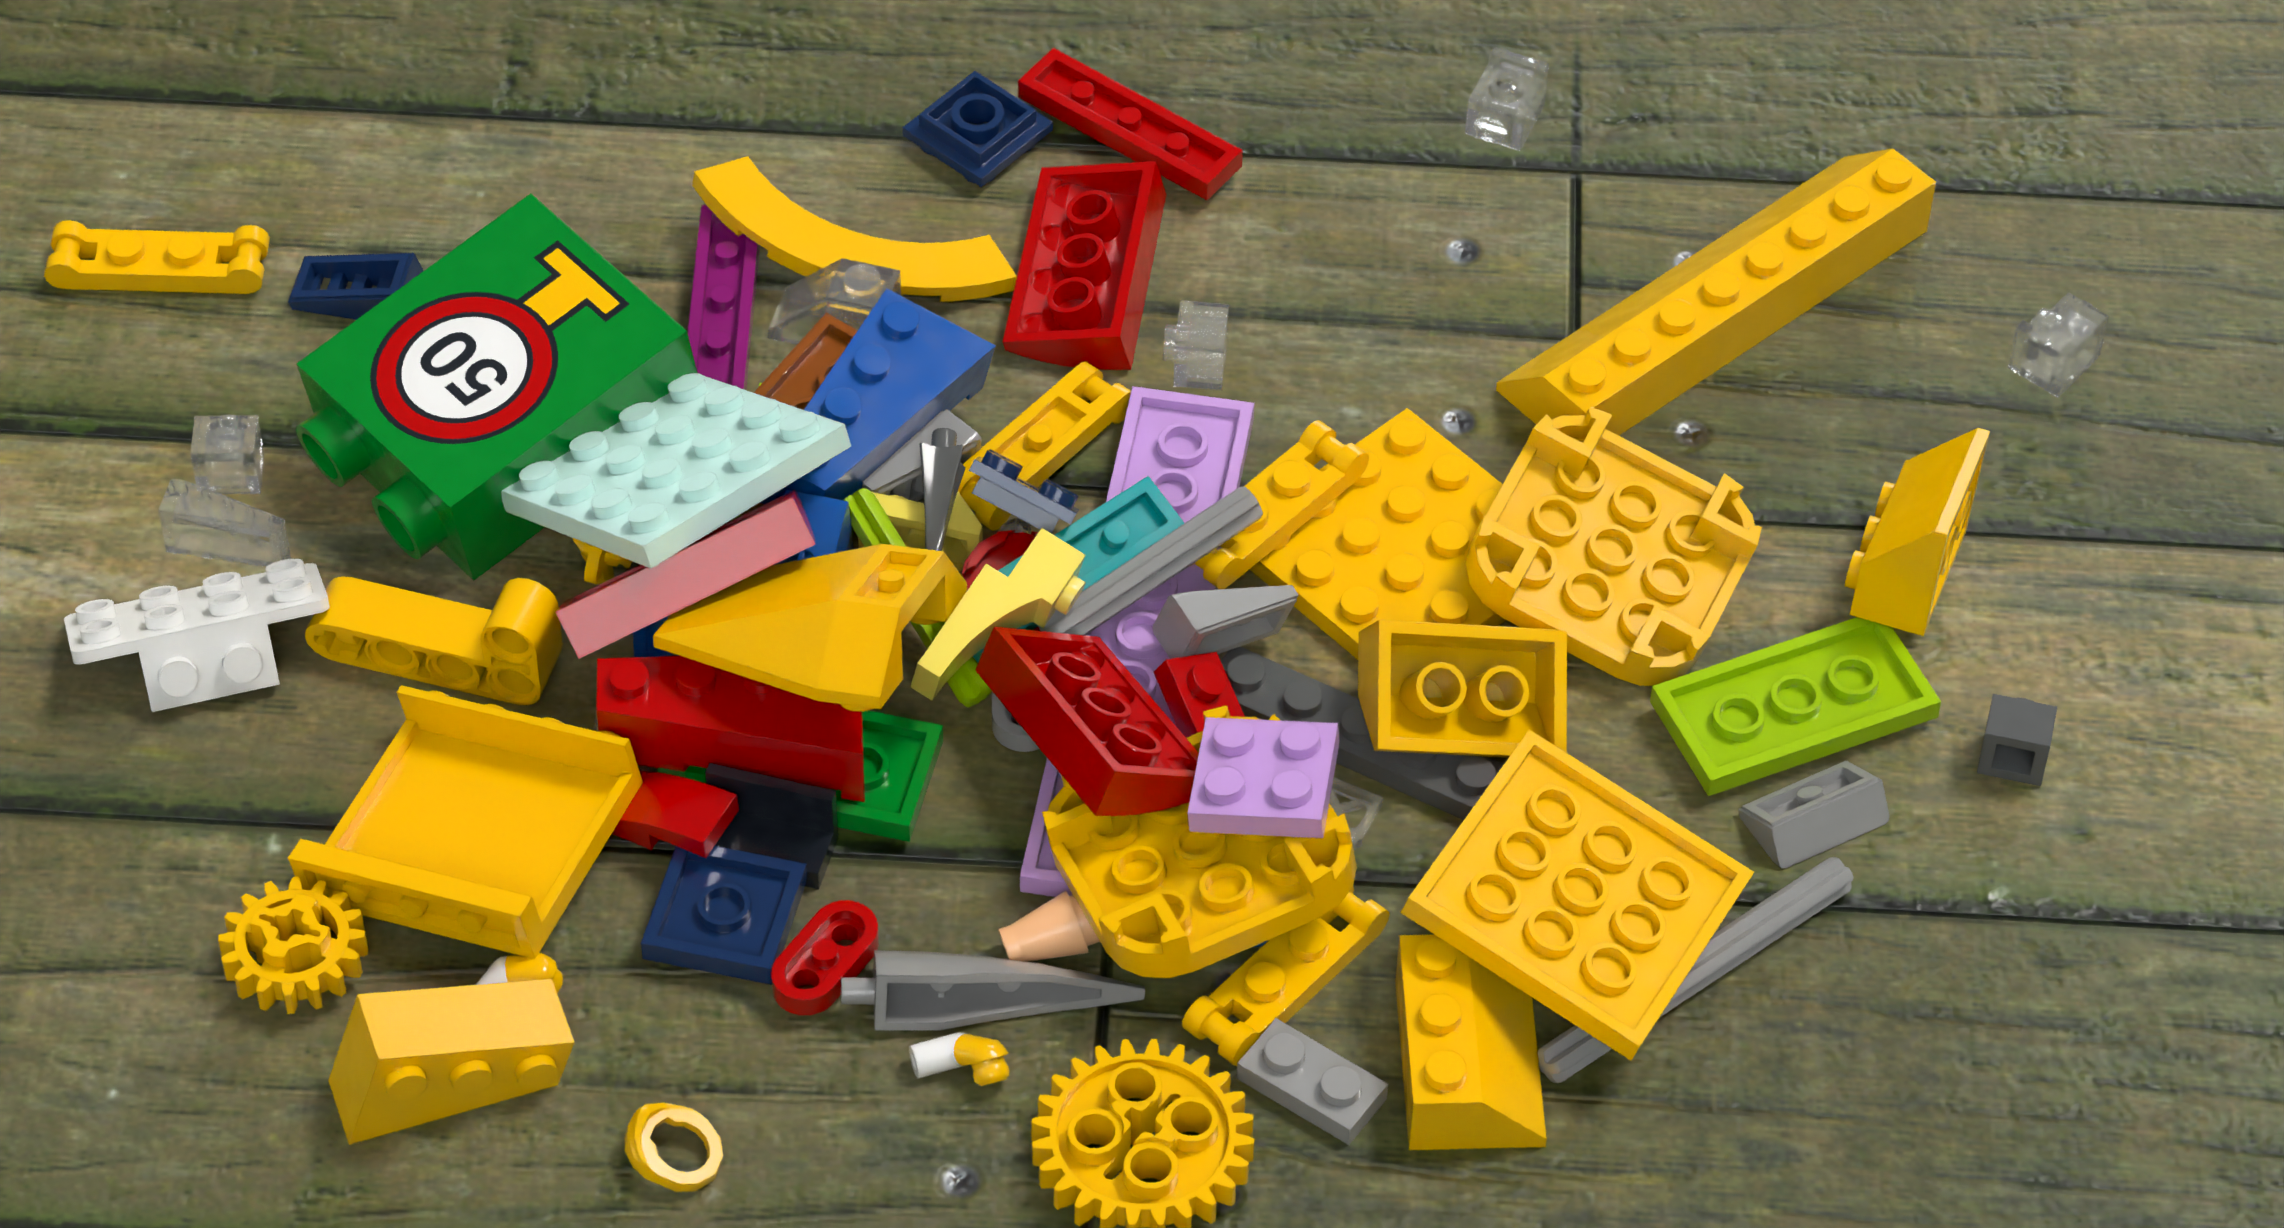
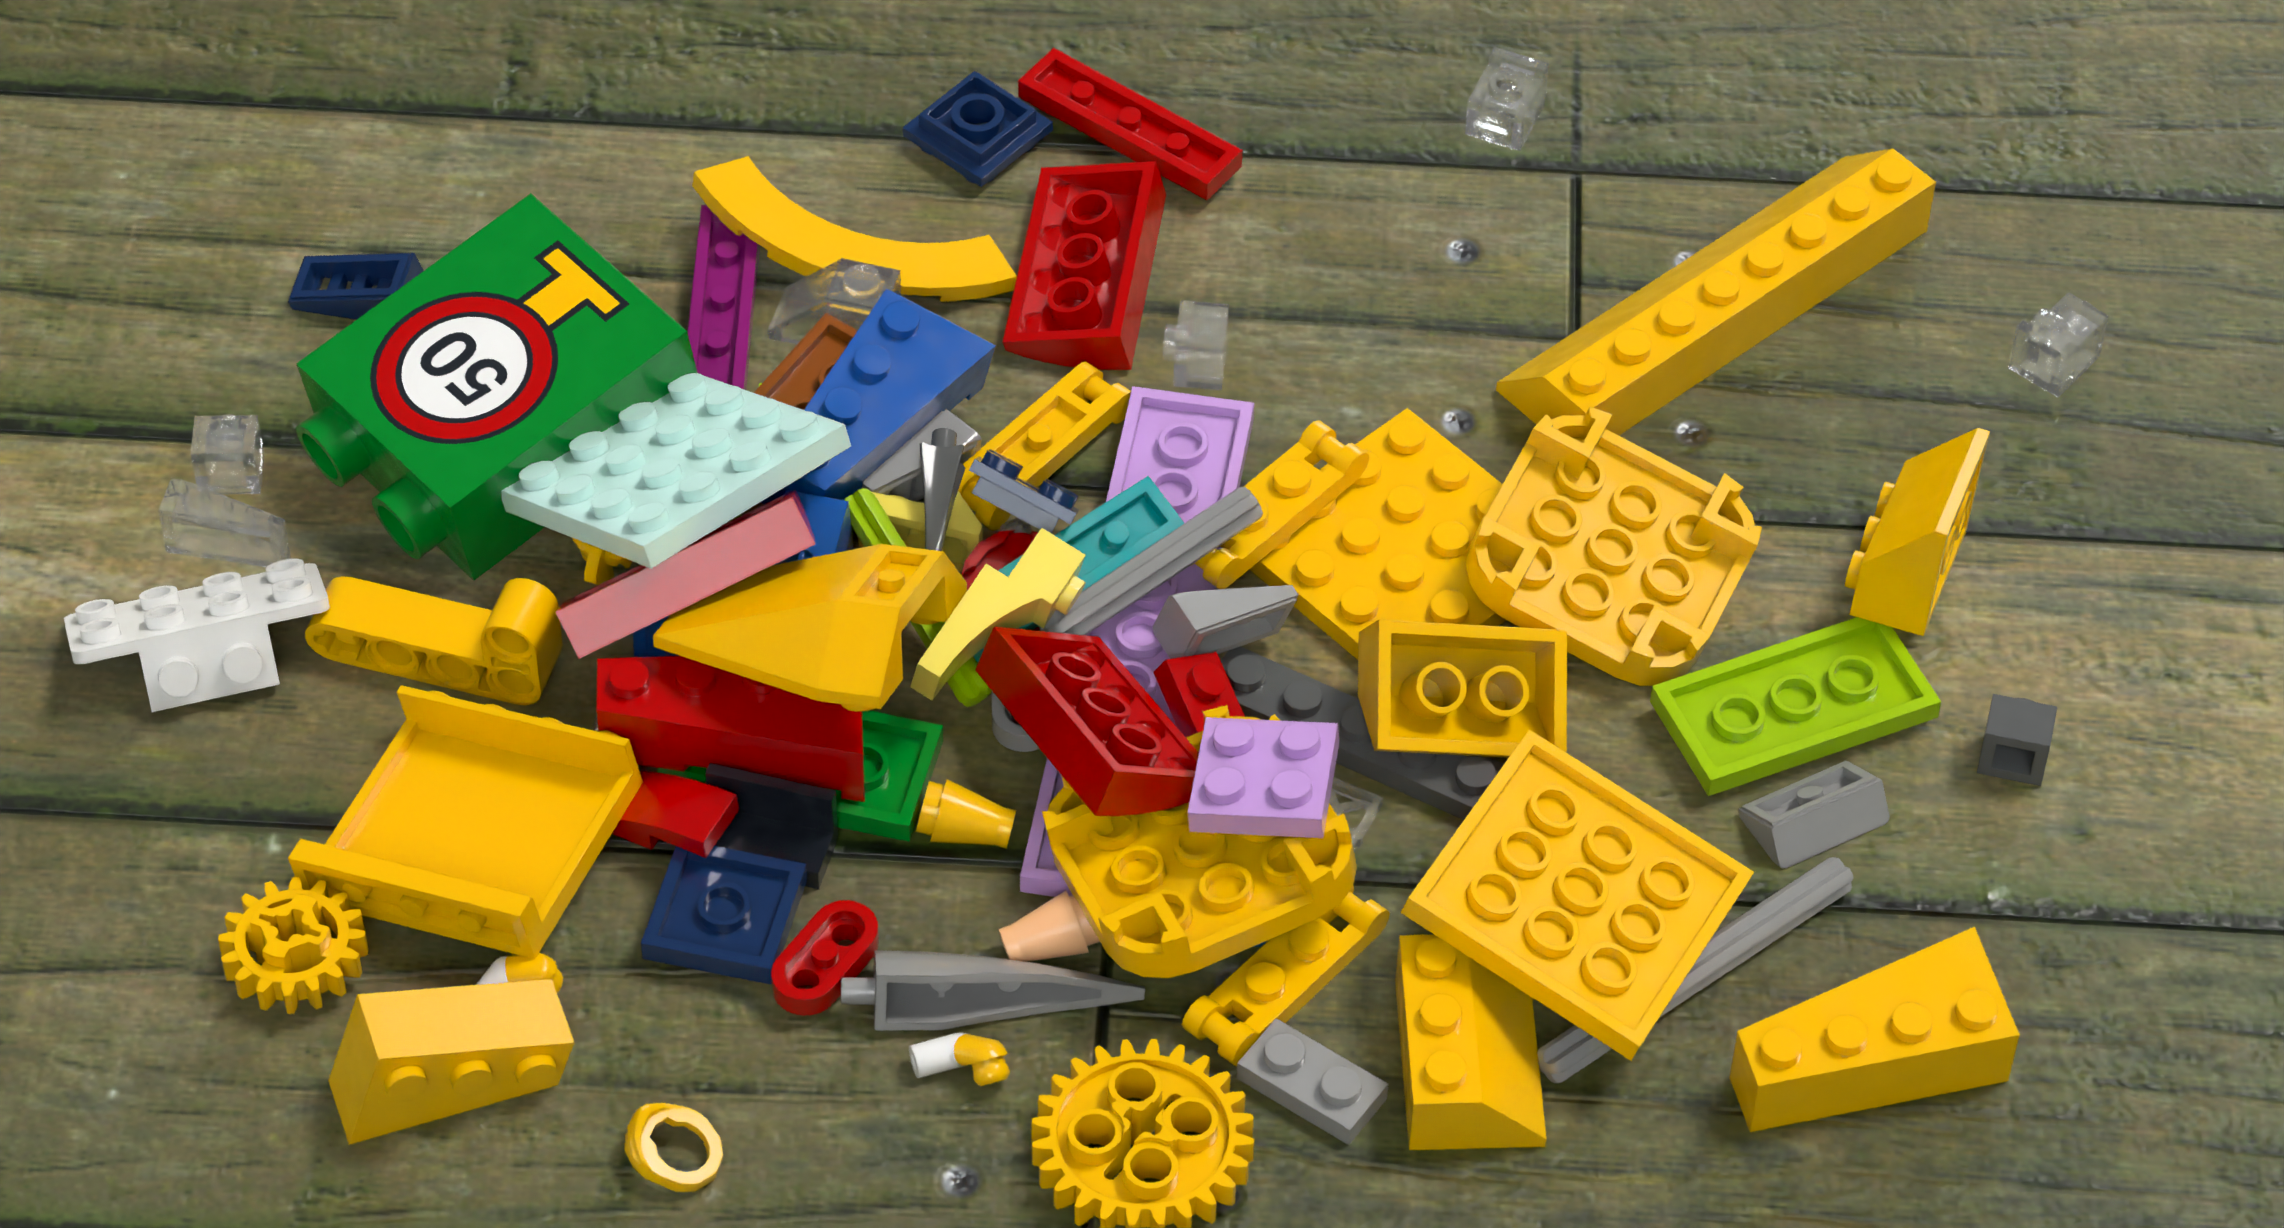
(157, 259): yellow plate -> none
(963, 817): none -> yellow cone
(1879, 1040): none -> yellow wedge

